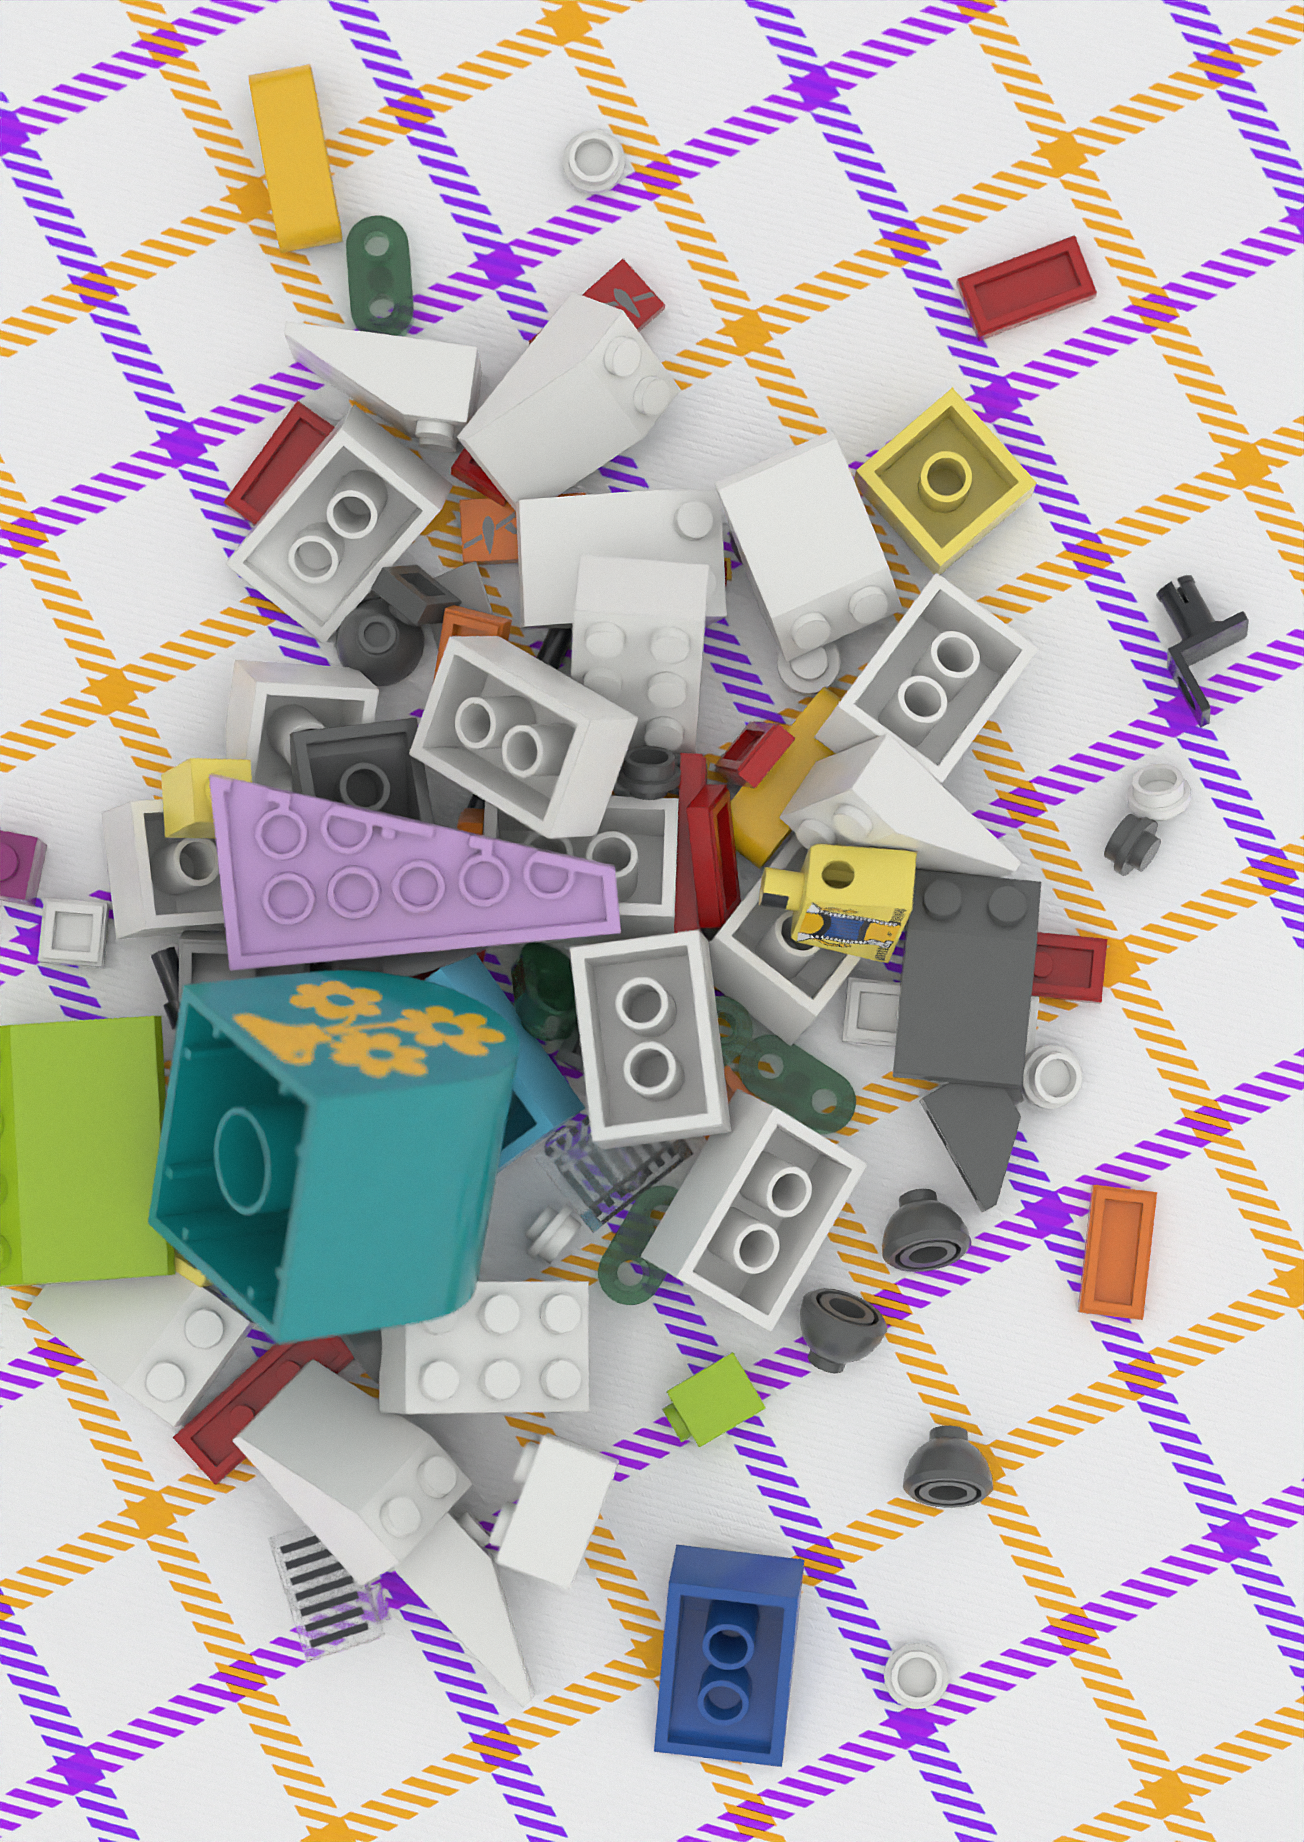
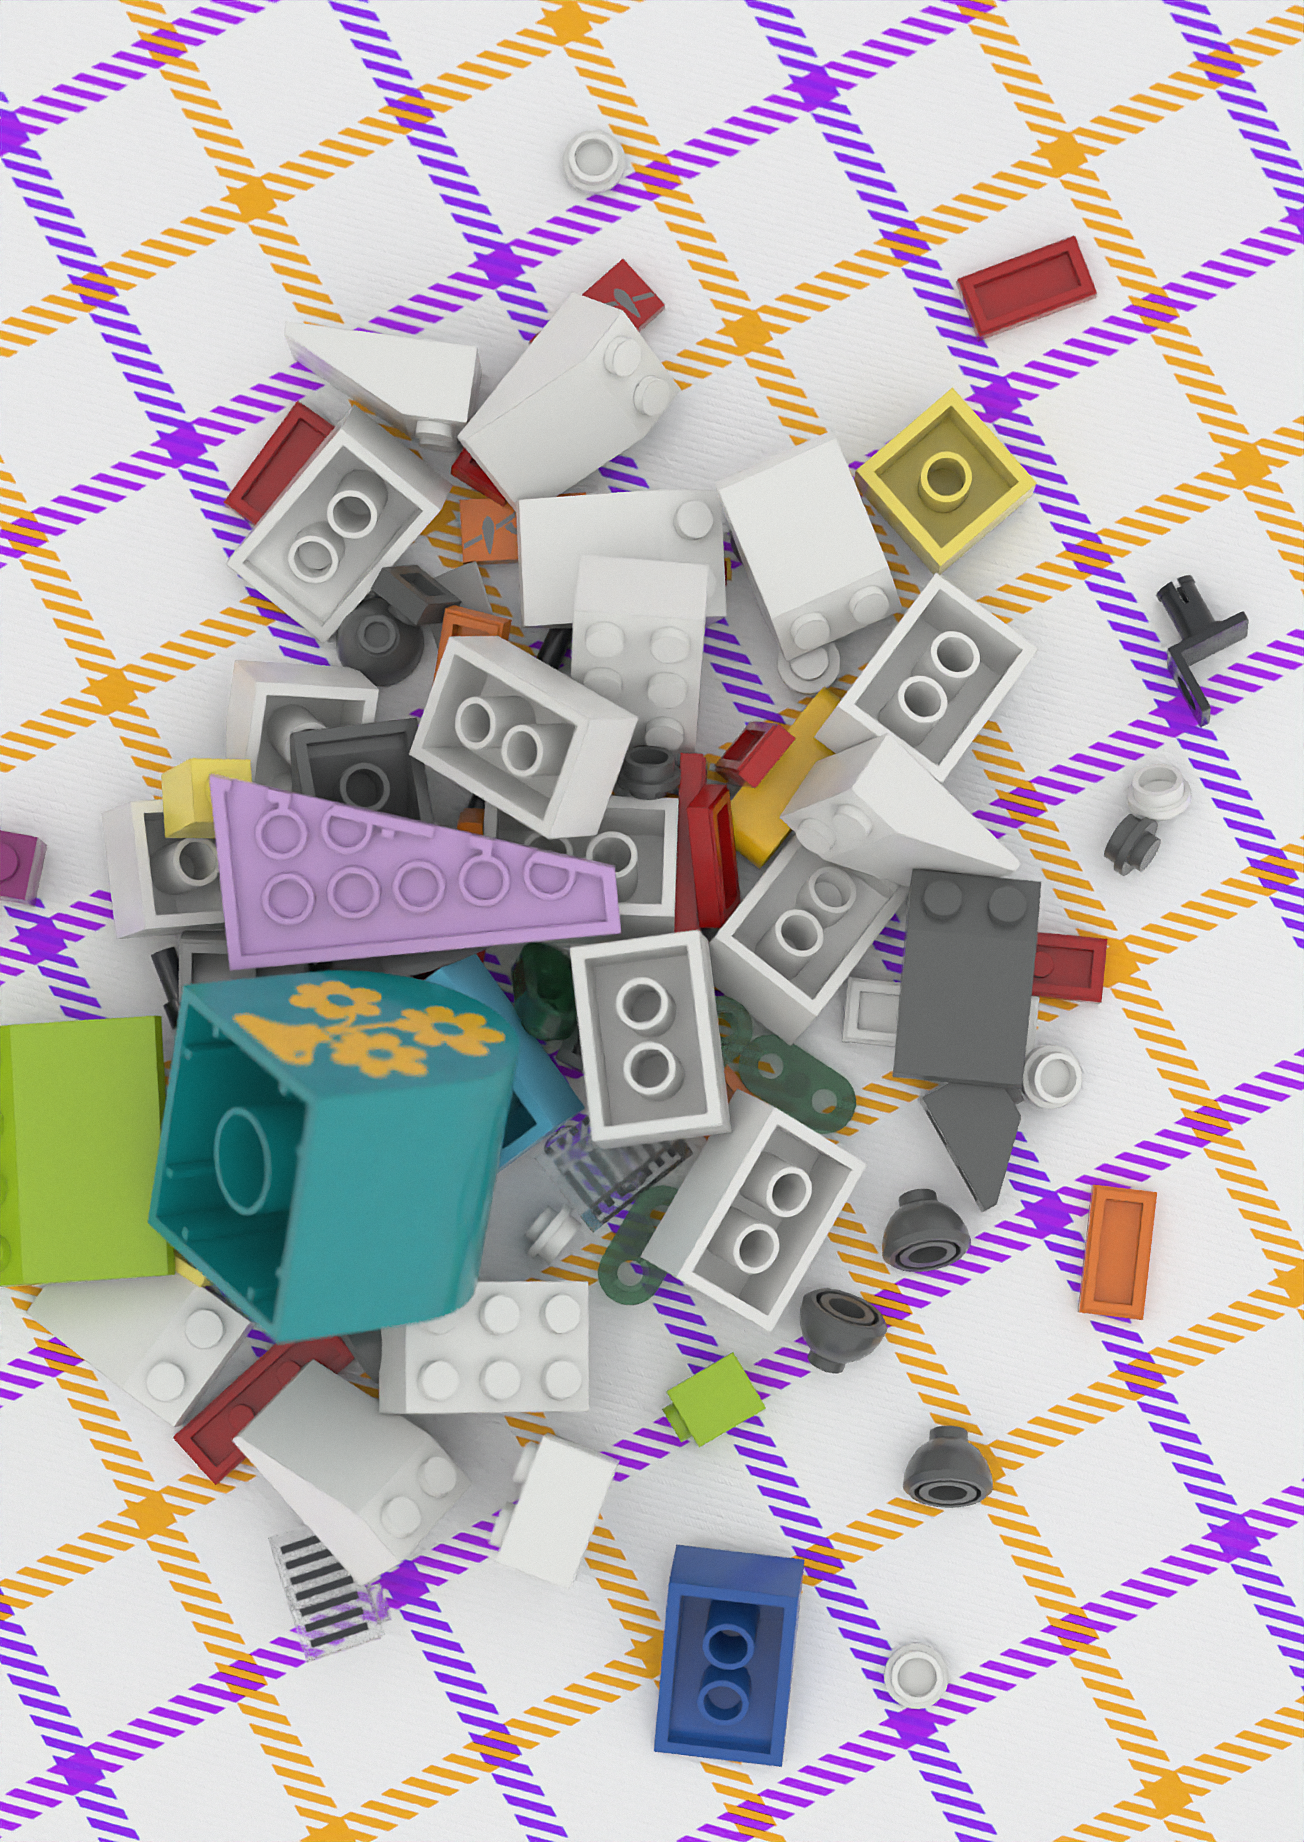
(73, 932): white tile -> none
(295, 158): yellow beam -> none
(380, 276): clear green plate -> none
(465, 1592): white slope -> none
(846, 898): light yellow torso -> none

